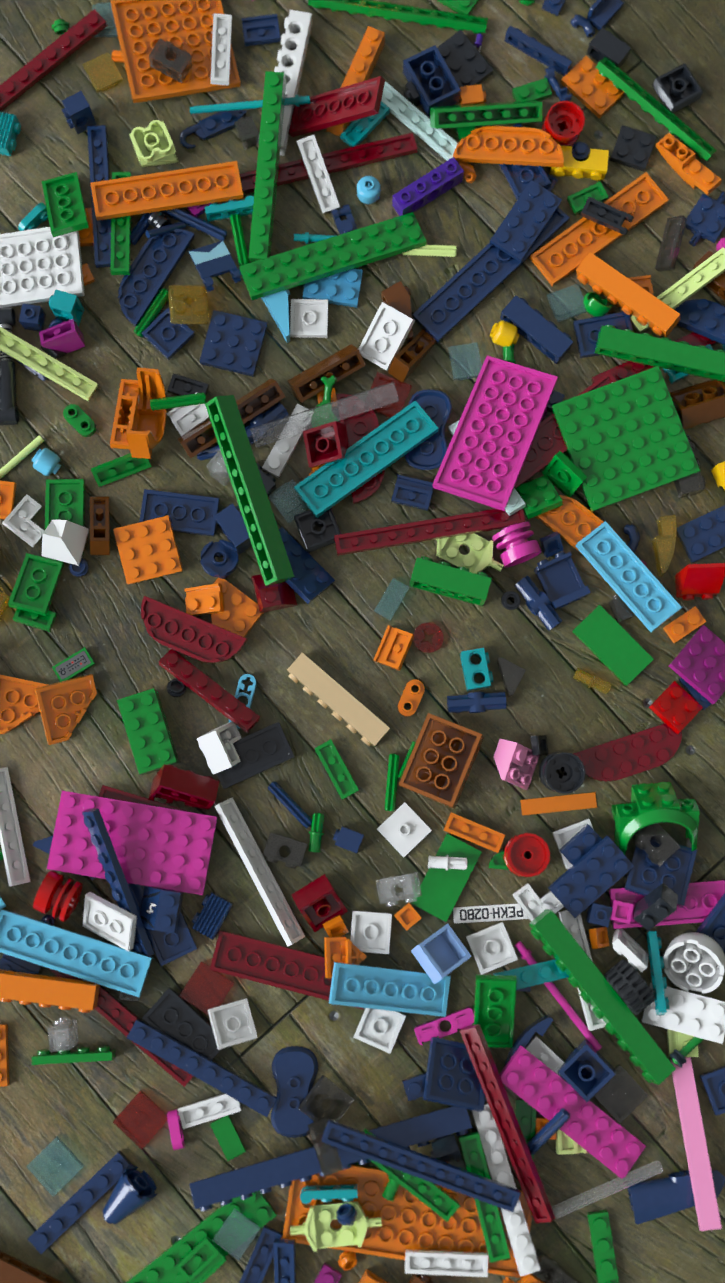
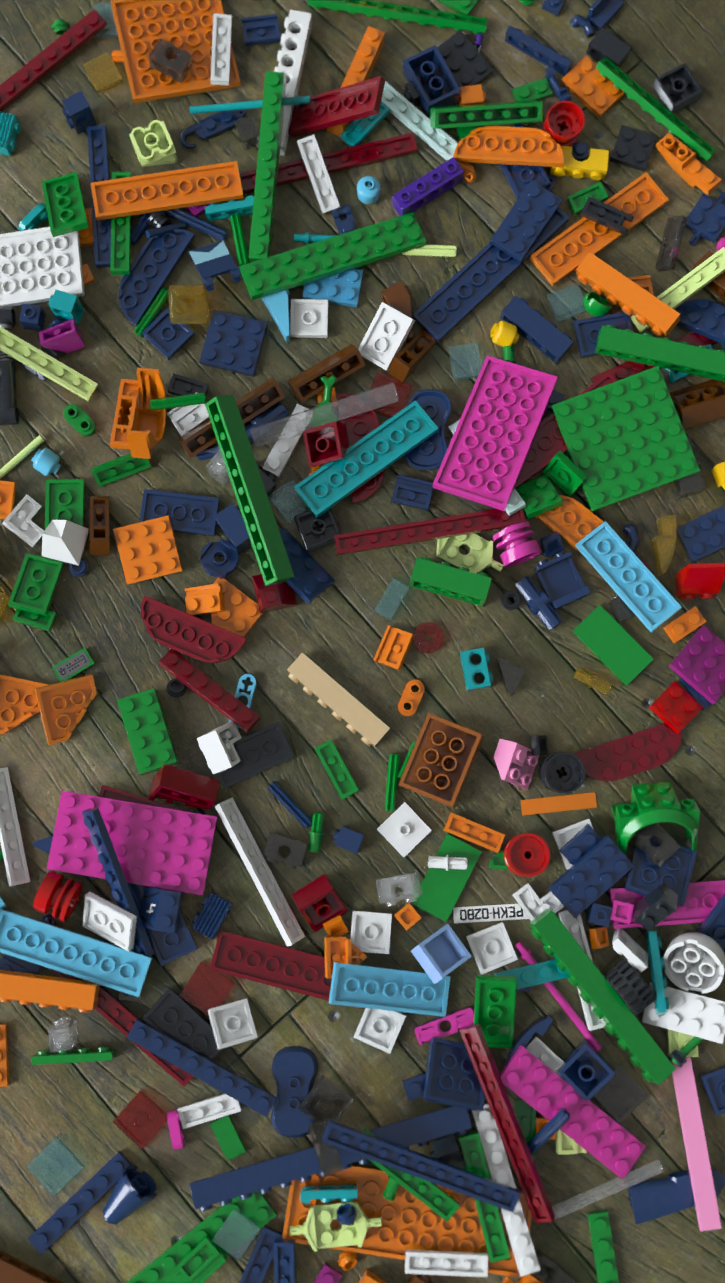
(476, 702): dark blue piece -> none

